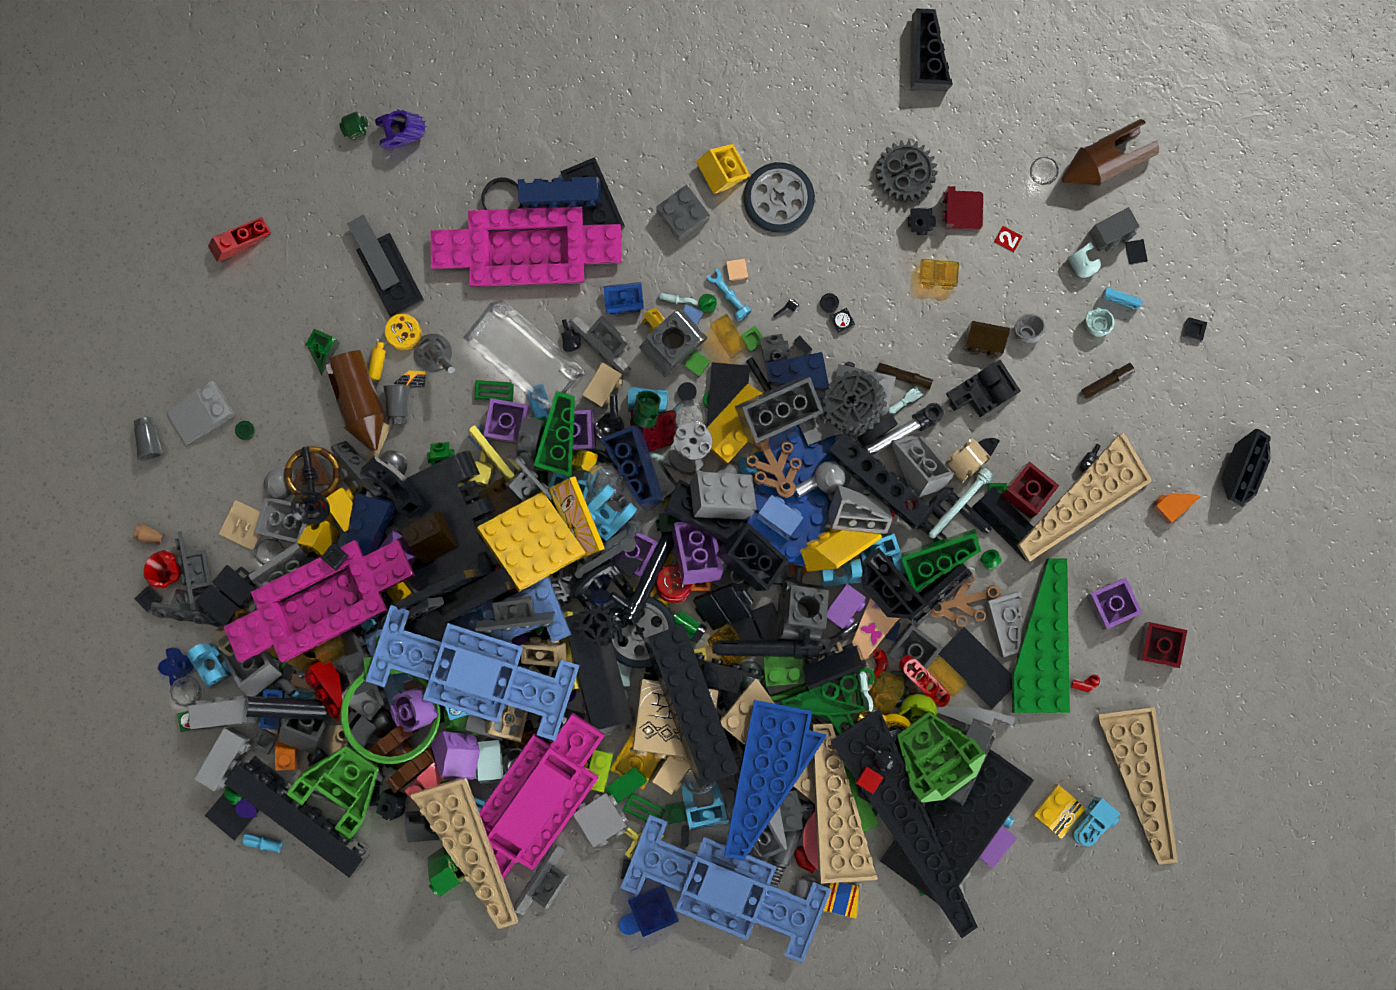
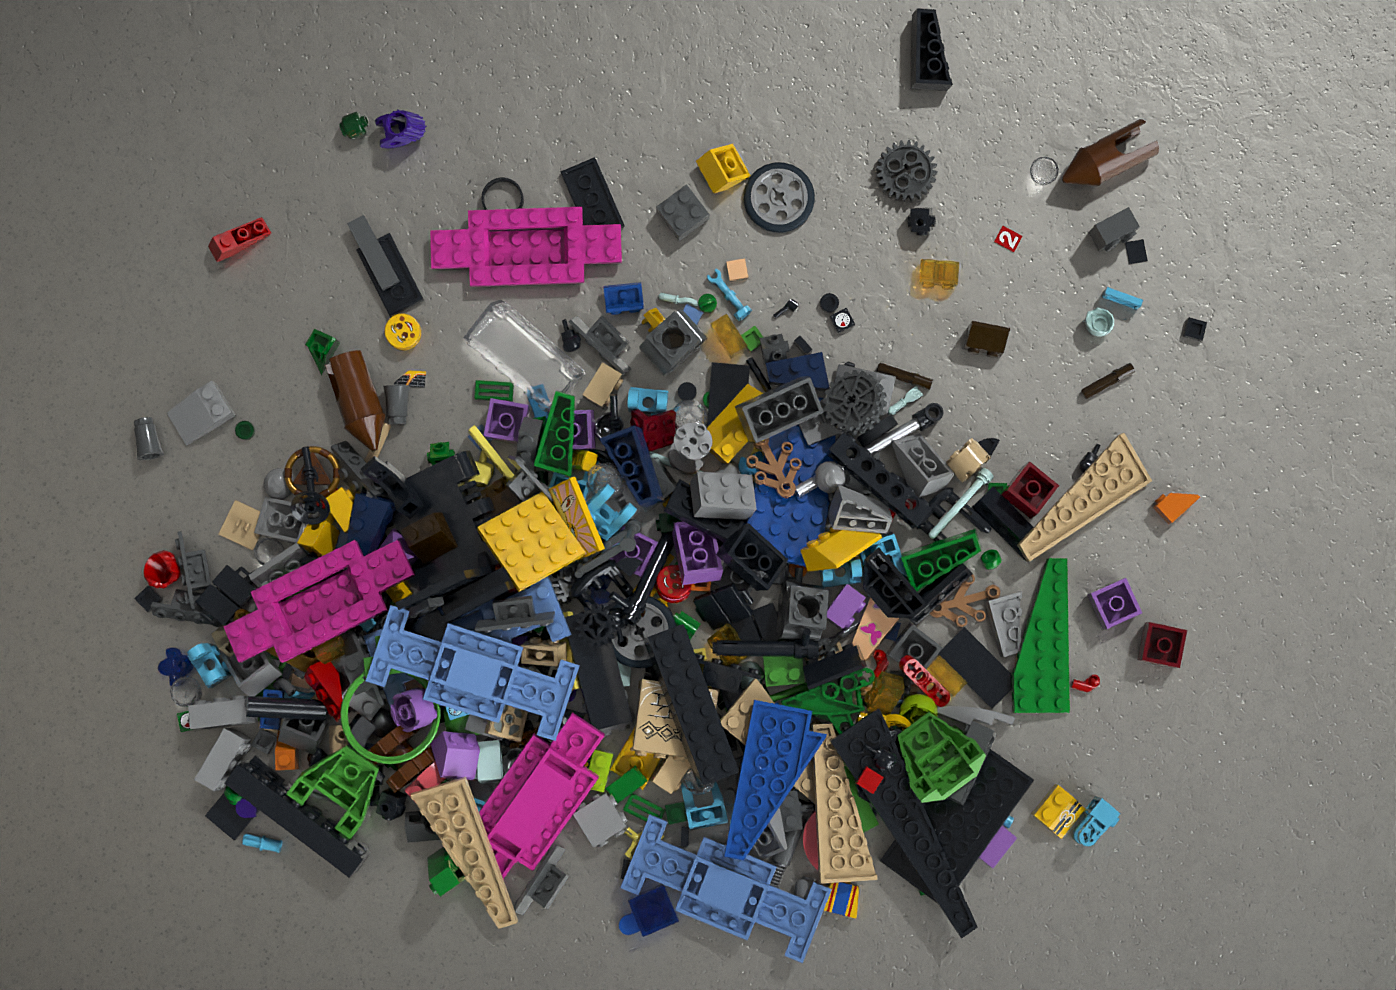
(147, 534): medium nougat cone -> none
(334, 556): black tile -> none
(376, 361): yellow cylinder -> none
(395, 458): flat silver hair -> none
(441, 357): dark grey dish -> none
(559, 192): dark blue wedge -> none
(646, 409): dark green wheel -> none
(697, 363): bright green tile -> none
(699, 633): black tile -> none
(780, 516): medium blue brick -> none
(802, 861): red arm -> none
(867, 700): light aqua piece -> none
(962, 209): dark red bracket -> none
(985, 389): black plate -> none
(1030, 328): light grey piece -> none
(1082, 264): light aqua helmet -> none
(1138, 755): tan wing -> none
(1246, 467): black wedge -> none

